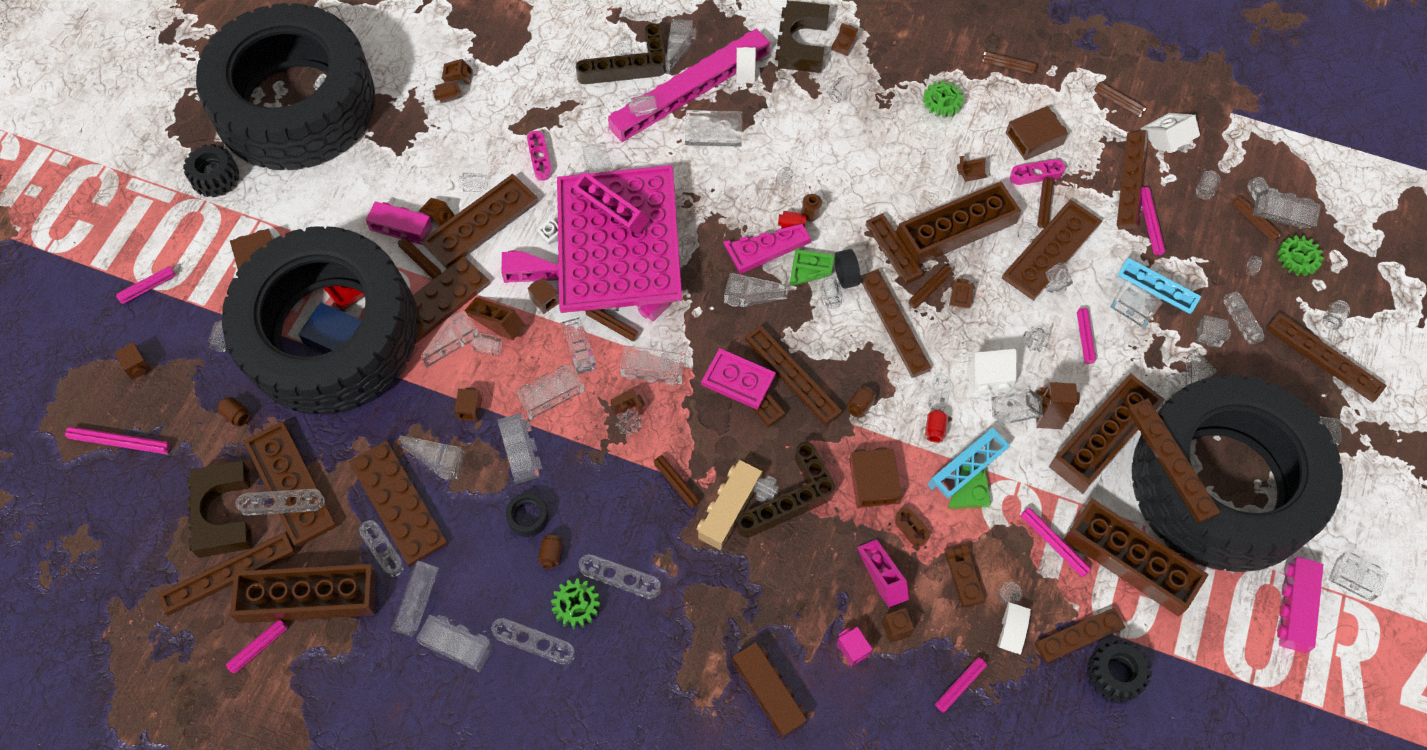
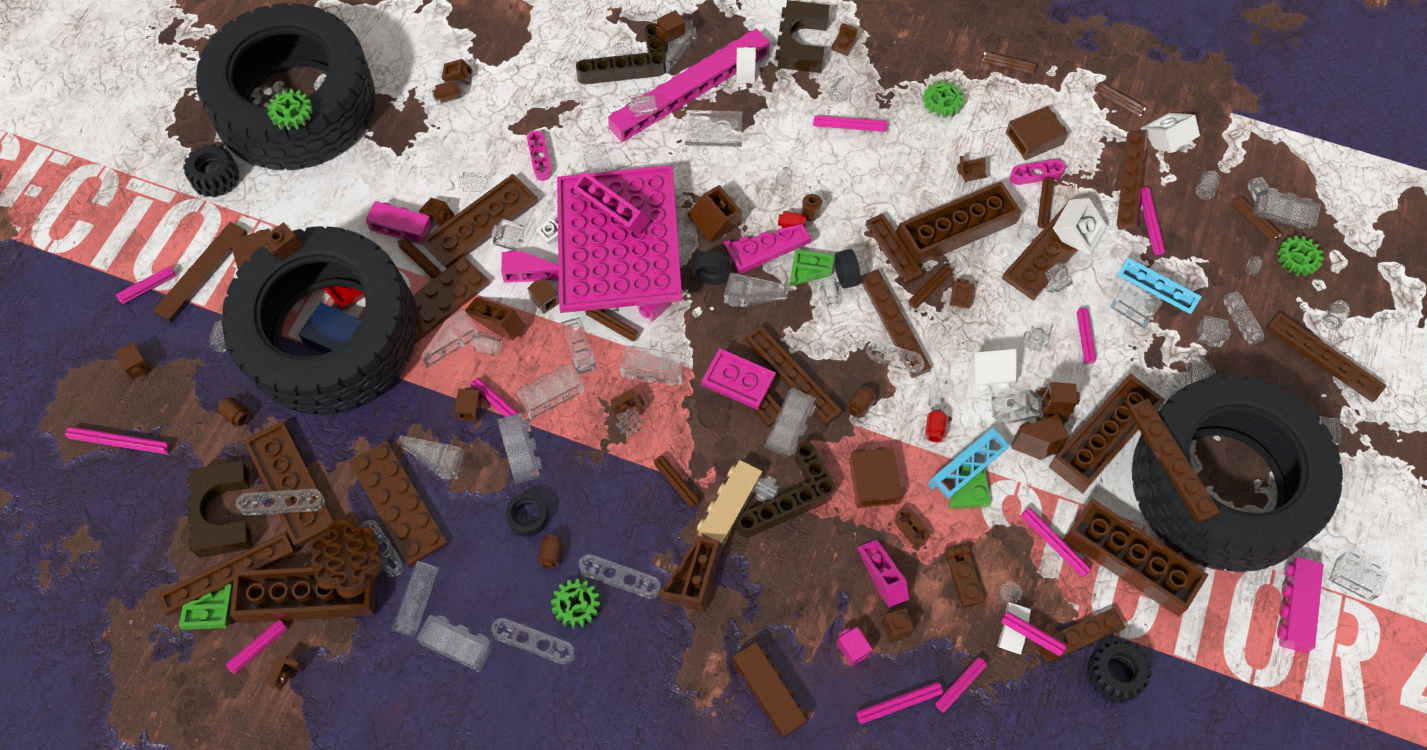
(198, 273): none -> reddish brown tile
(208, 611): none -> bright green wing
(266, 92): none -> clear hinge
(280, 671): none -> reddish brown bracket
(282, 242): none -> reddish brown brick
(292, 109): none -> bright green gear
(346, 558): none -> reddish brown plate
(493, 398): none -> dark pink axle
(508, 234): none -> clear brick
(670, 26): none -> reddish brown brick
(694, 578): none -> reddish brown wedge
(713, 260): none -> black tyre
(715, 214): none -> reddish brown slope
(790, 423): none -> clear brick
(850, 123): none -> dark pink axle
(891, 349): none -> clear beam
(899, 702): none -> dark pink axle
(1033, 633): none -> dark pink axle
(1041, 438): none -> reddish brown slope
(1080, 225): none -> white slope

